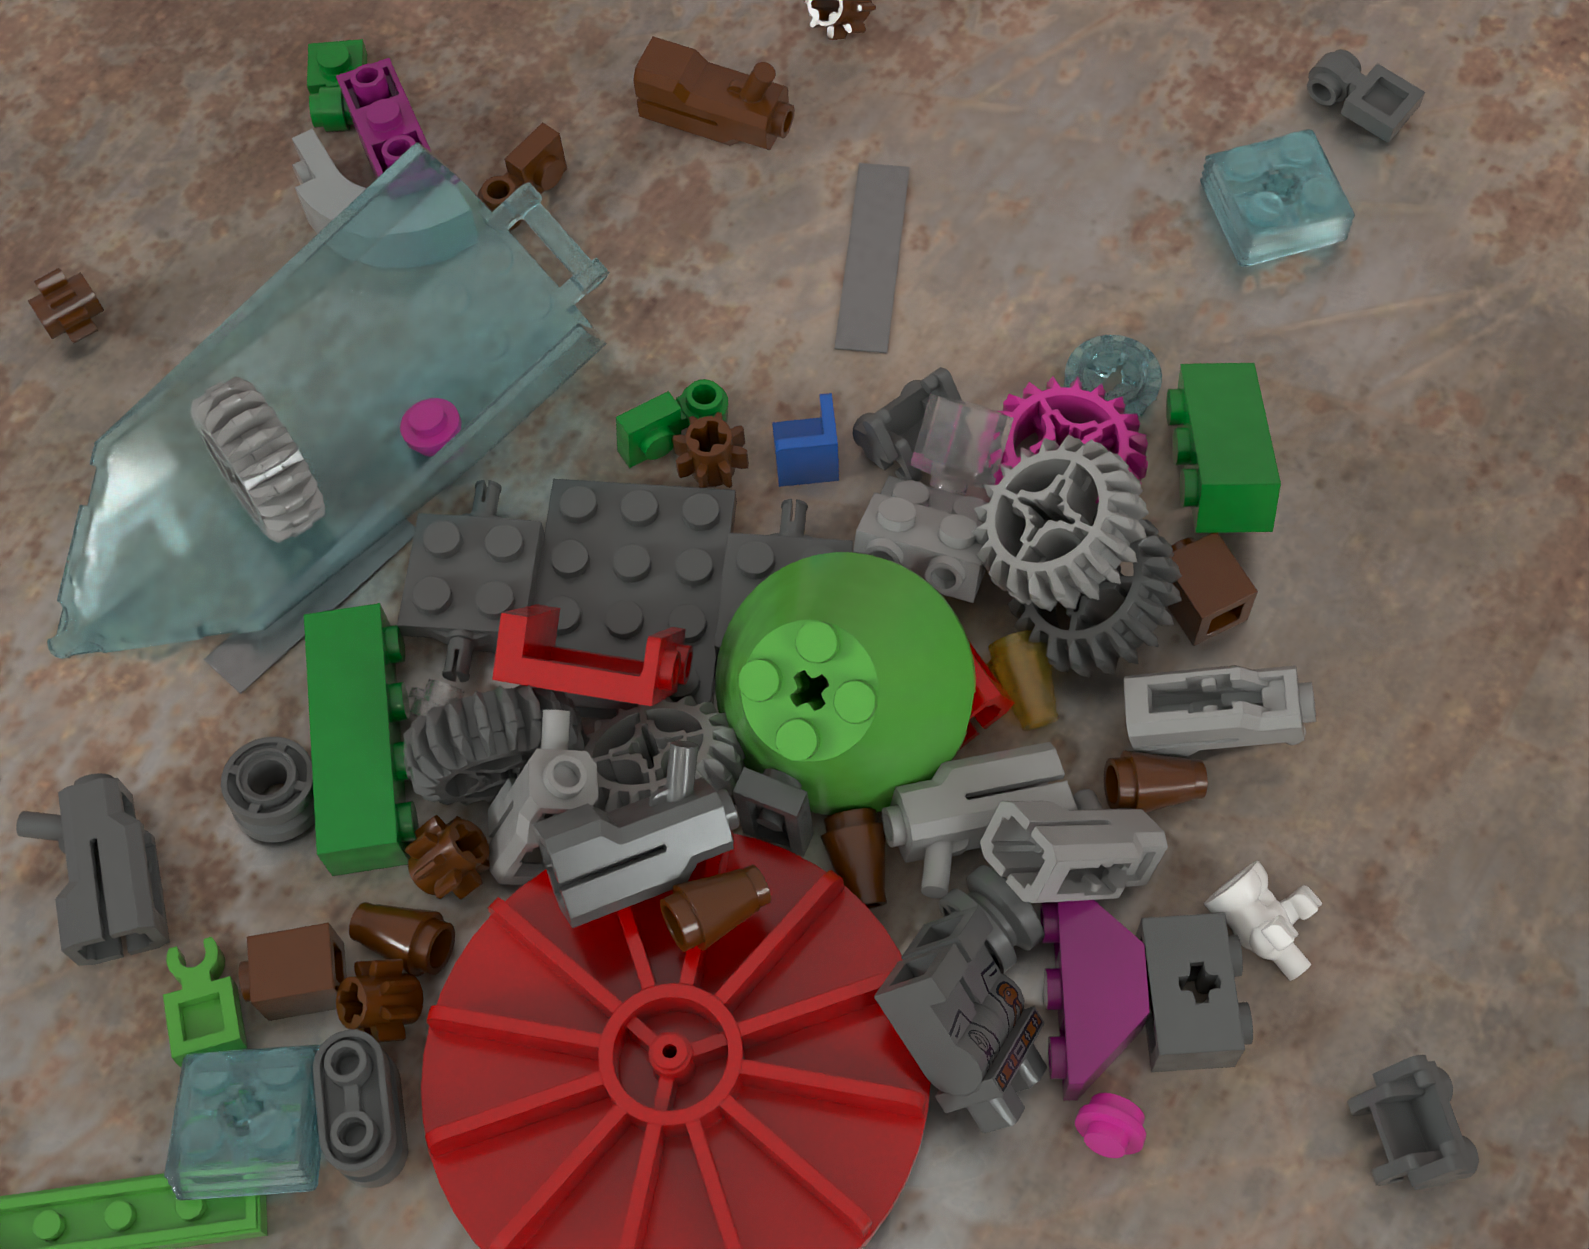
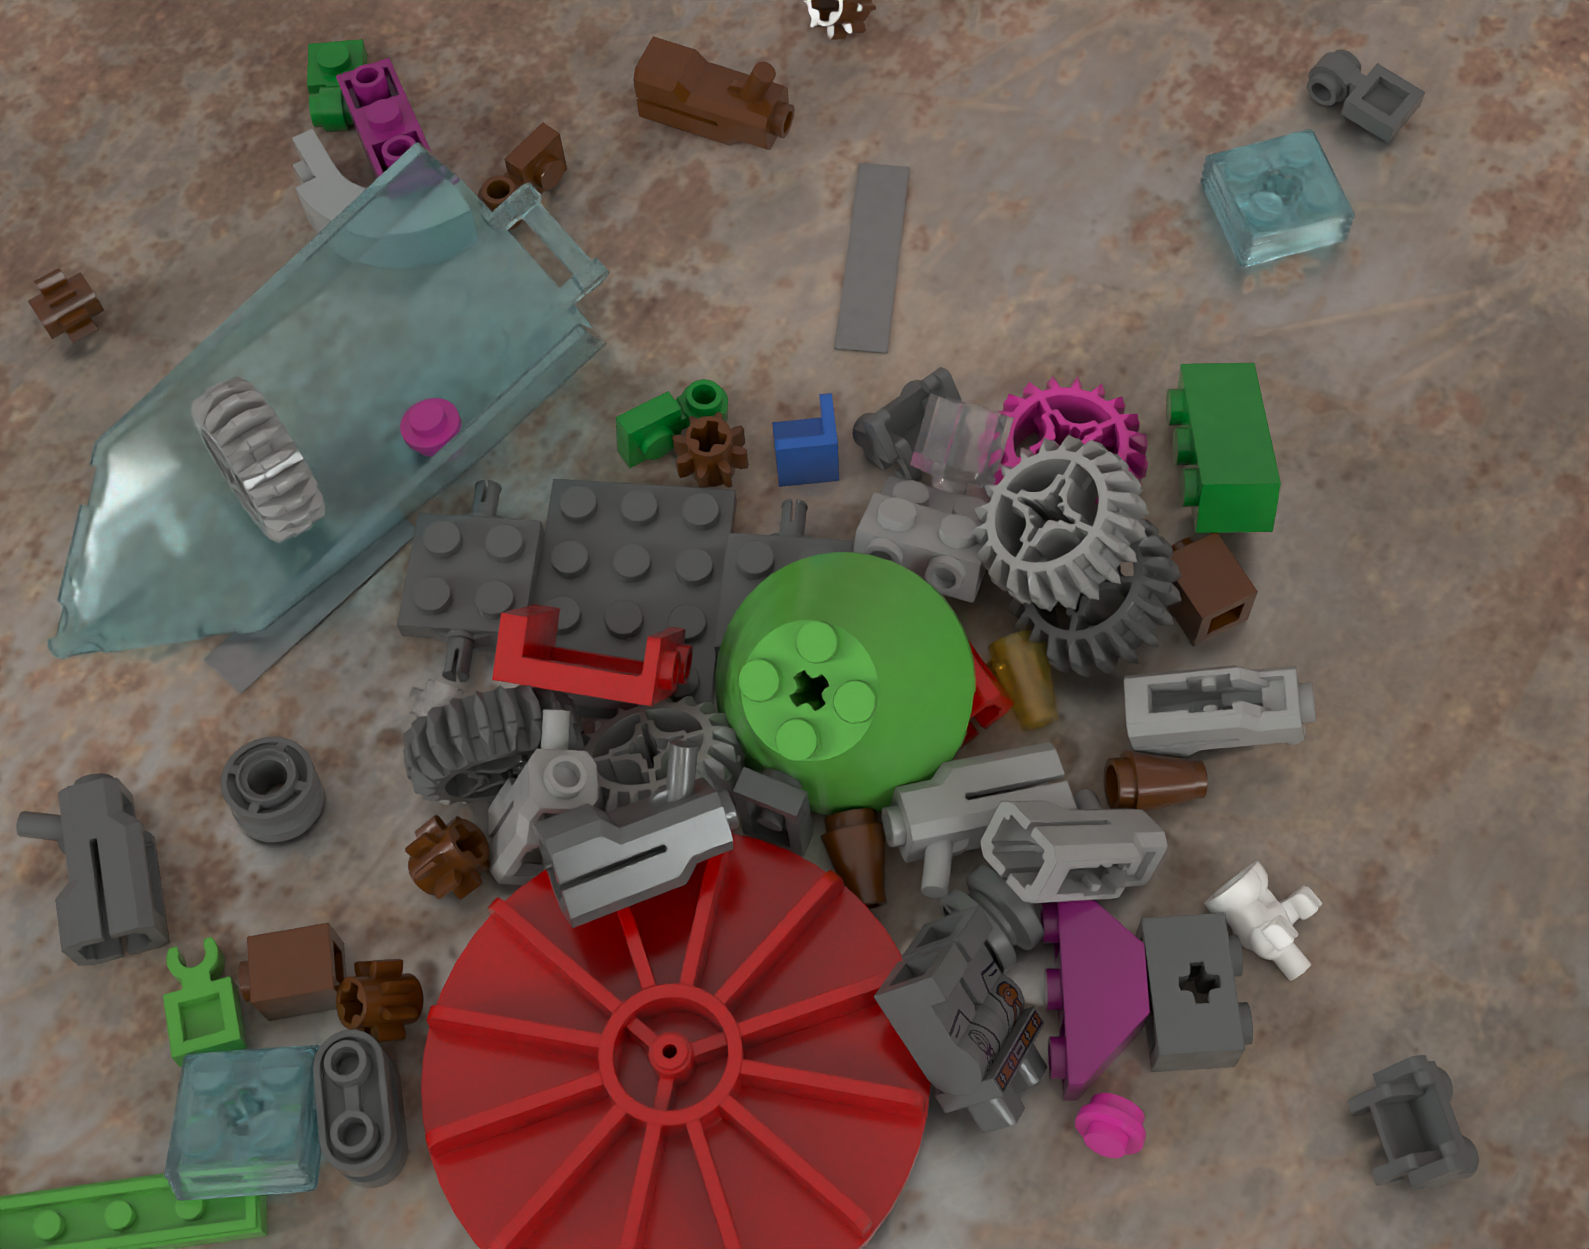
(357, 739): green brick -> none
(406, 934): reddish brown cone -> none
(713, 906): reddish brown cone -> none
(1103, 355): clear light blue gear -> none

